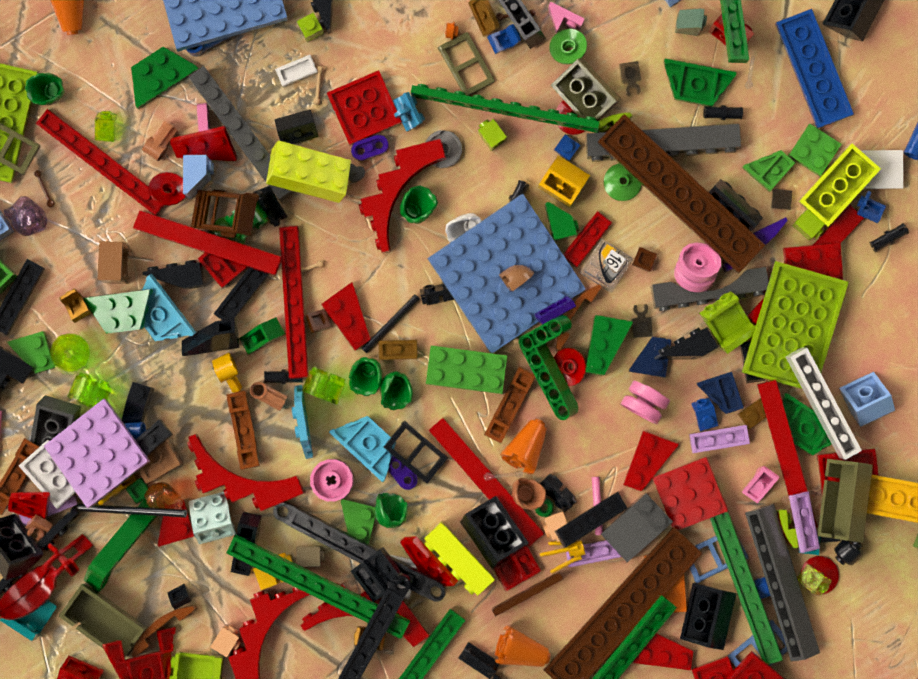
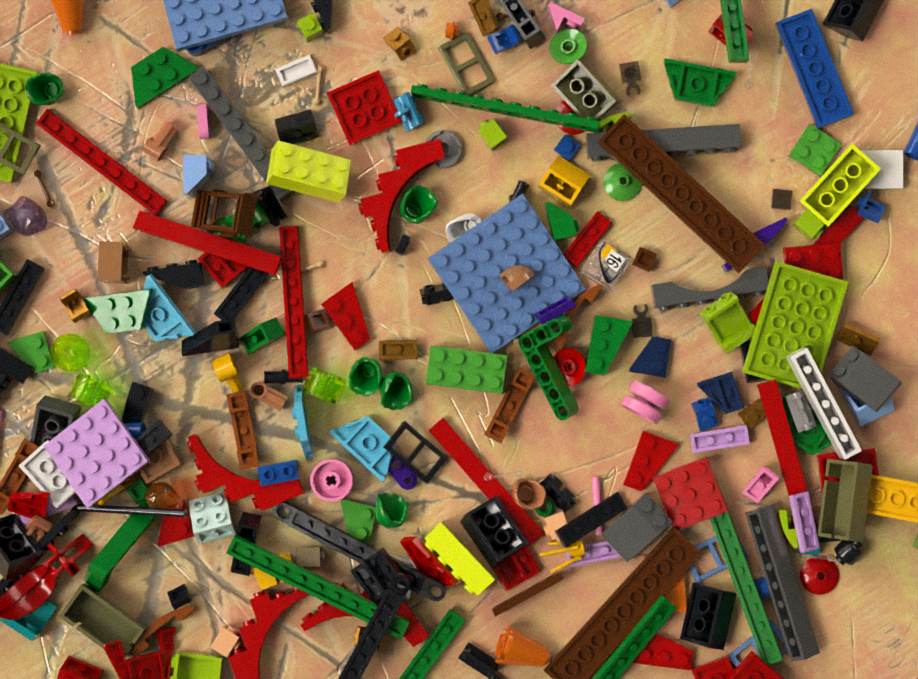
(105, 126): clear neon green bracket -> none
(167, 182): red dish -> none
(211, 142): red wing -> none
(278, 472): none -> blue bracket
(356, 173): dark grey piece -> none
(369, 146): dark purple plate -> none
(388, 326): black bar -> none
(400, 43): none -> pearl gold bracket
(402, 245): none -> black tile
(526, 447): orange cone -> none
(690, 21): sand green slope -> none
(692, 348): black slope -> none
(697, 267): bright pink wheel -> none
(723, 112): black pin -> none
(736, 204): black slope -> none
(769, 169): bright green wing -> none
(800, 411): none -> light grey hinge
(813, 580): clear neon green bracket -> none
(830, 557): none -> clear hinge
(858, 338): none -> pearl gold plate
(864, 379): none -> dark grey slope
(889, 237): black pin -> none

